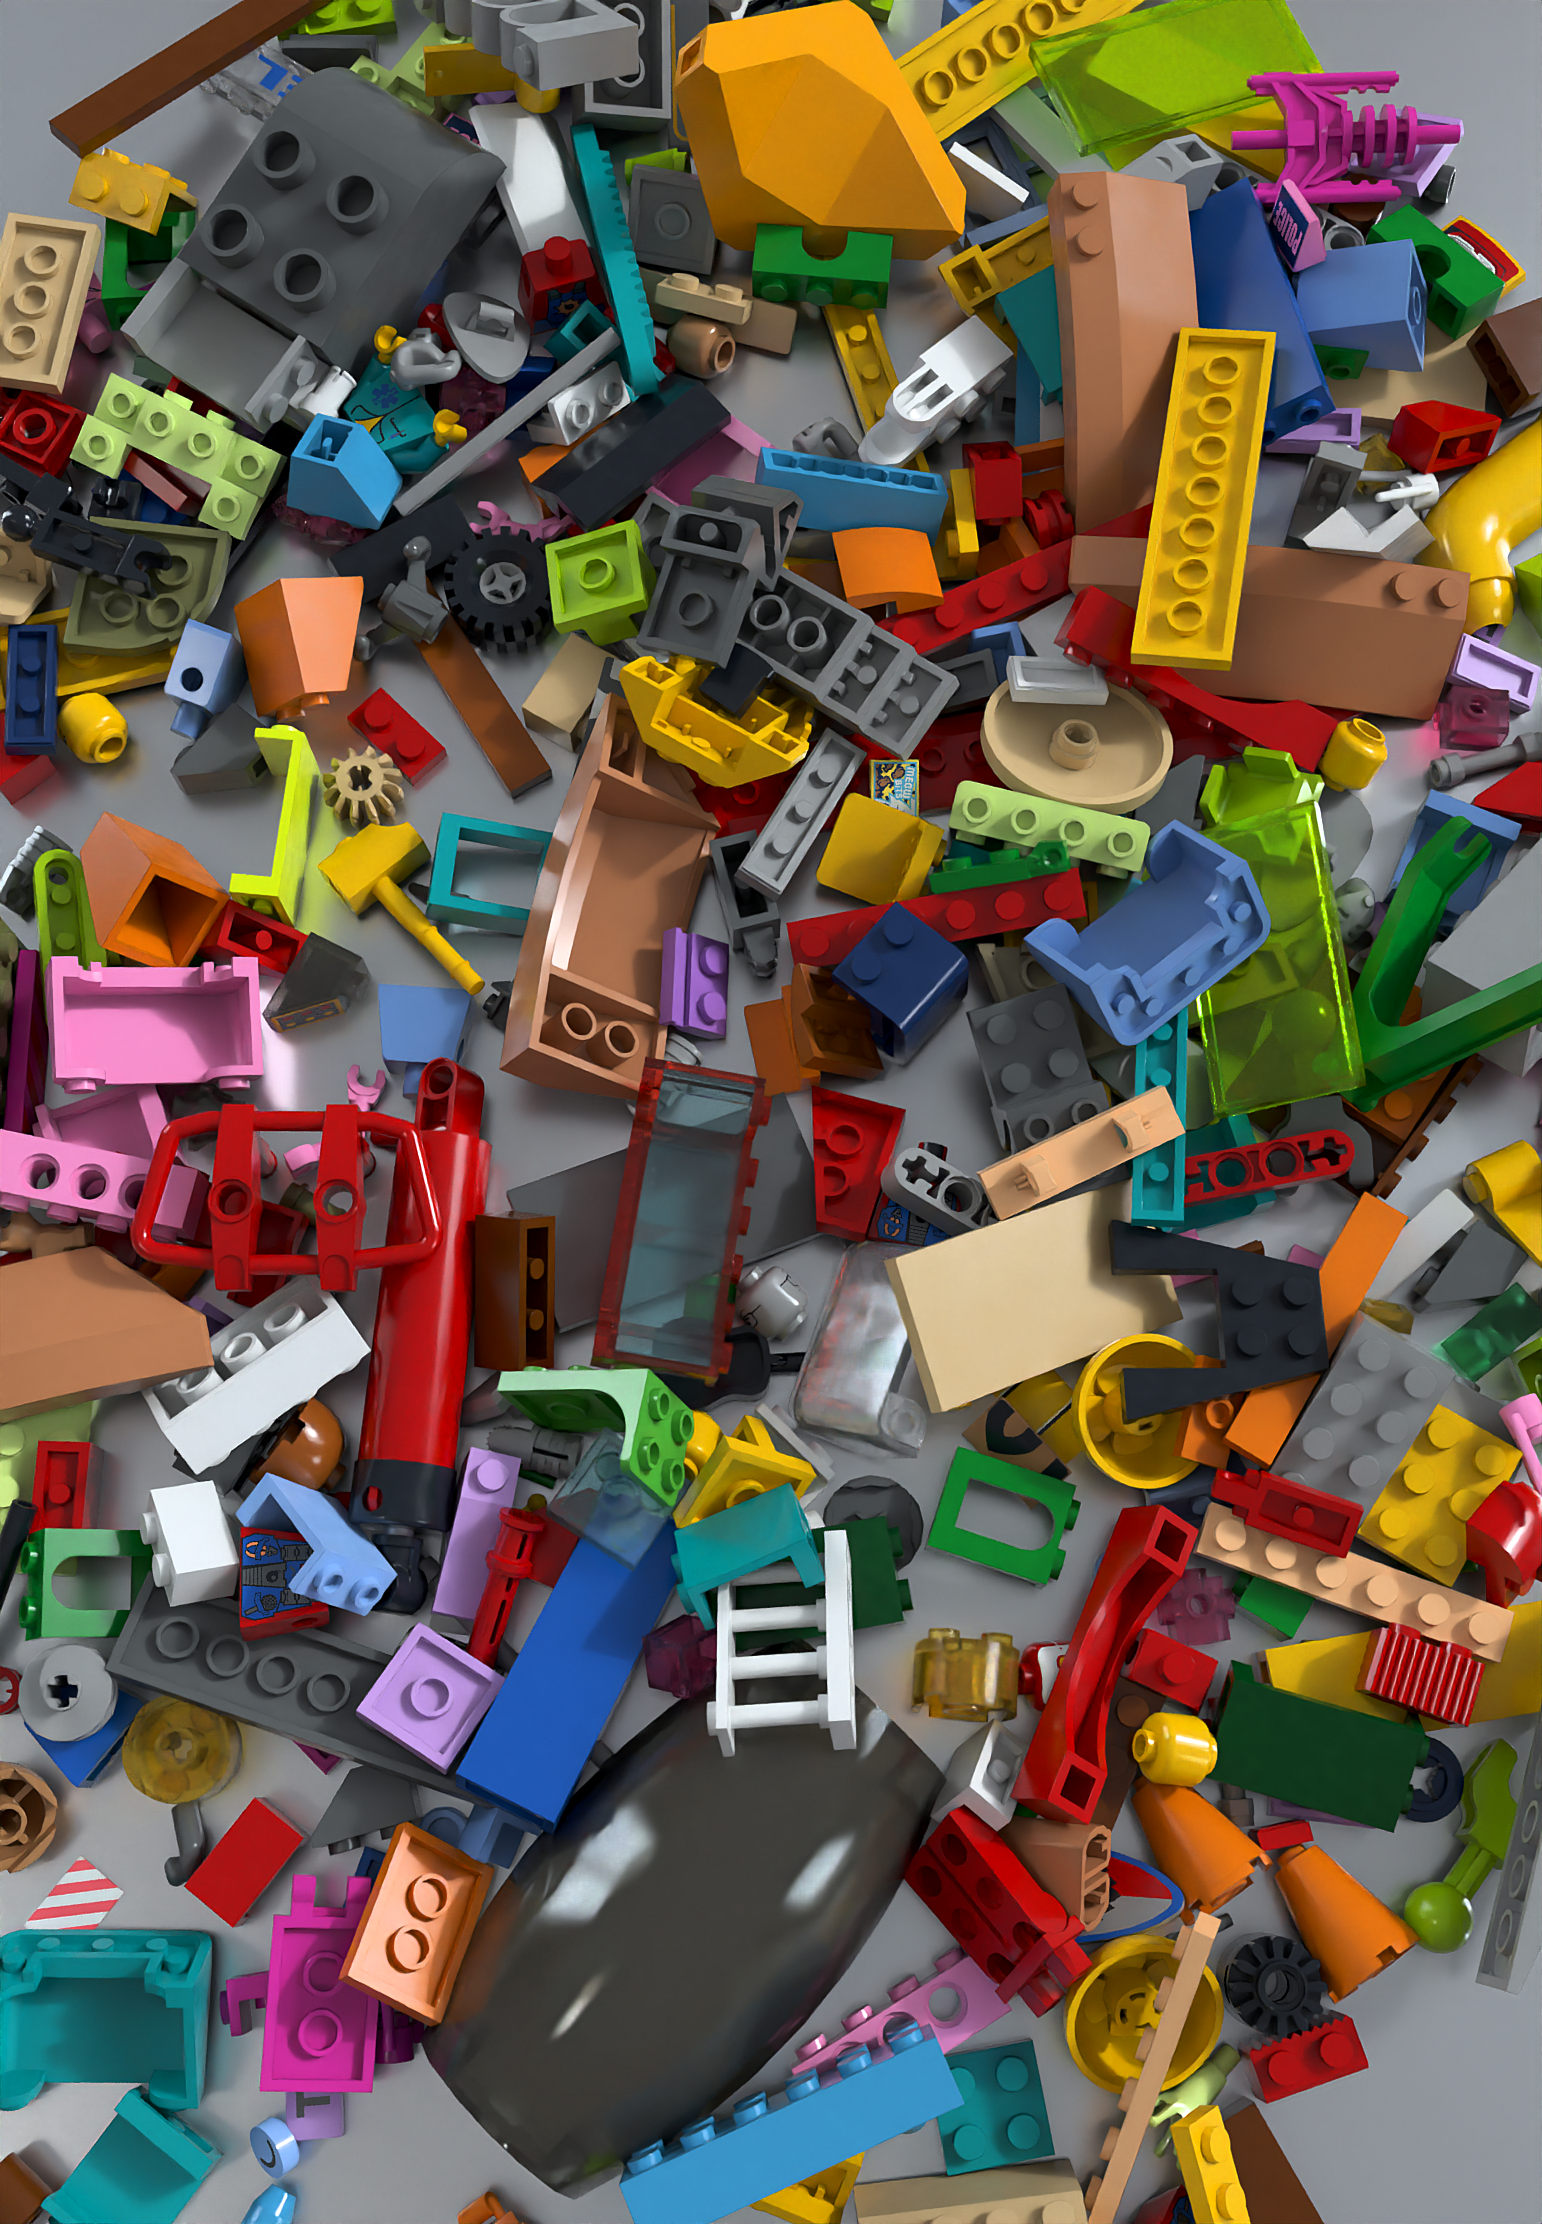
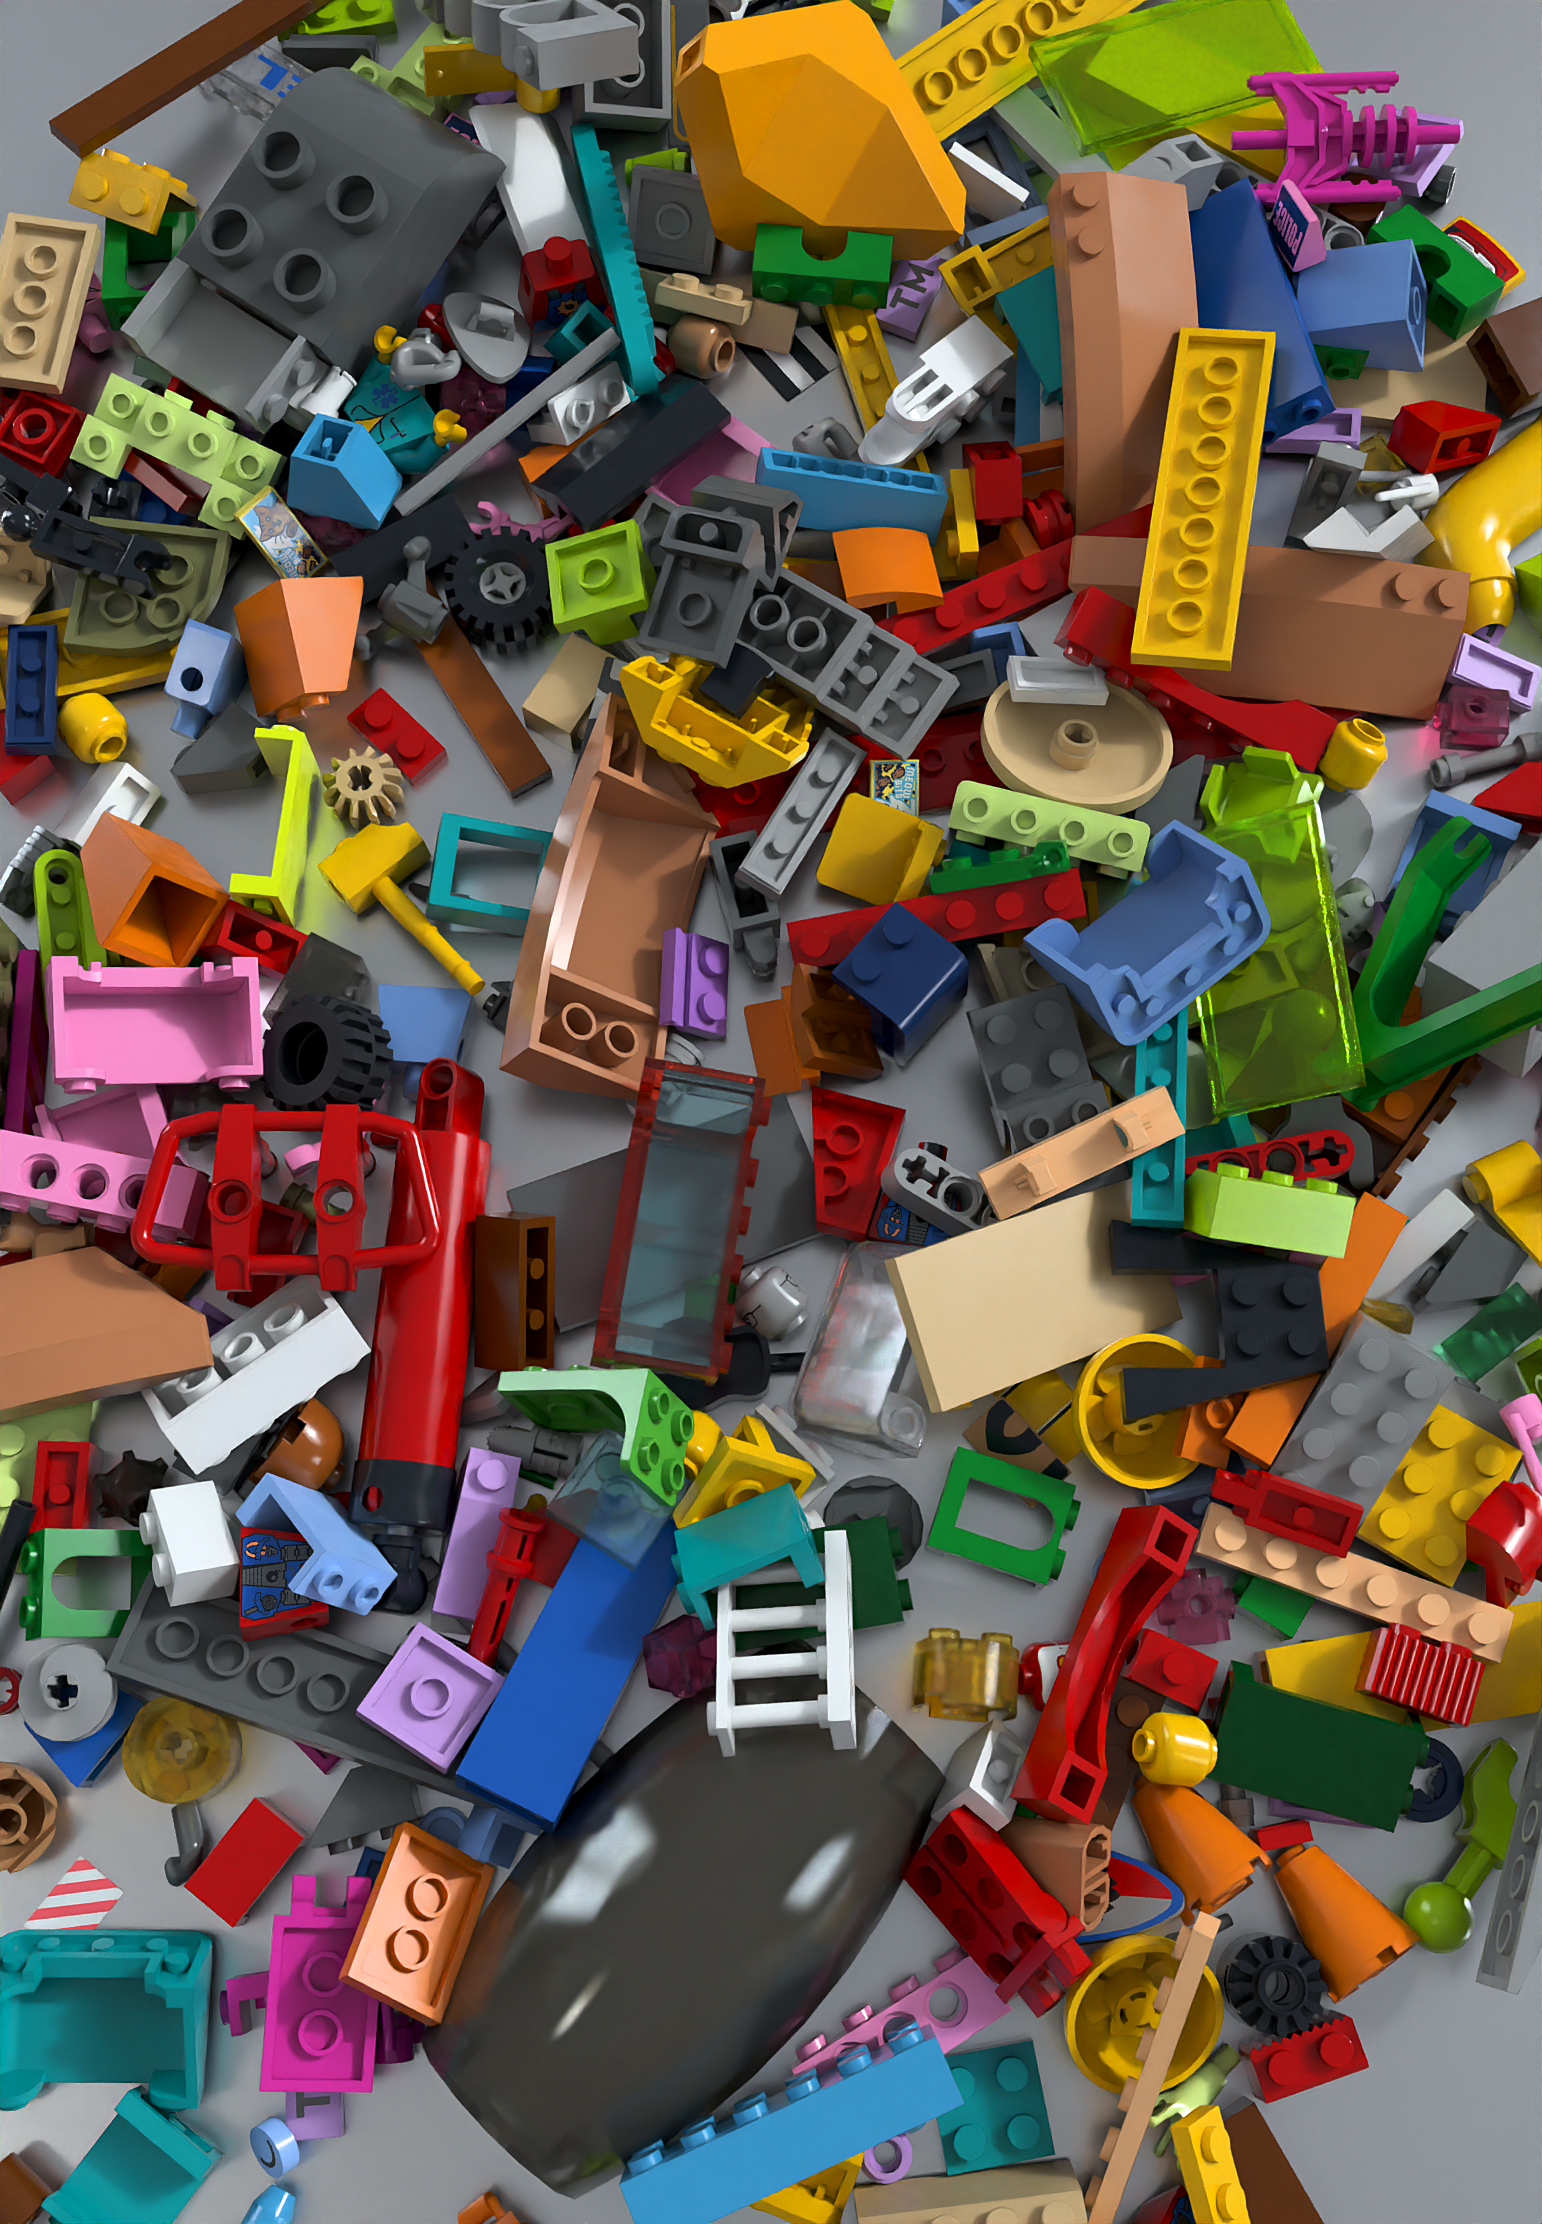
(112, 789): none -> white panel
(128, 1487): none -> clear smoke rock
(280, 535): none -> tile
(298, 1047): none -> black tyre
(808, 361): none -> sticker
(893, 2170): none -> lavender plate
(910, 297): none -> lavender tile
(1268, 1210): none -> lime slope

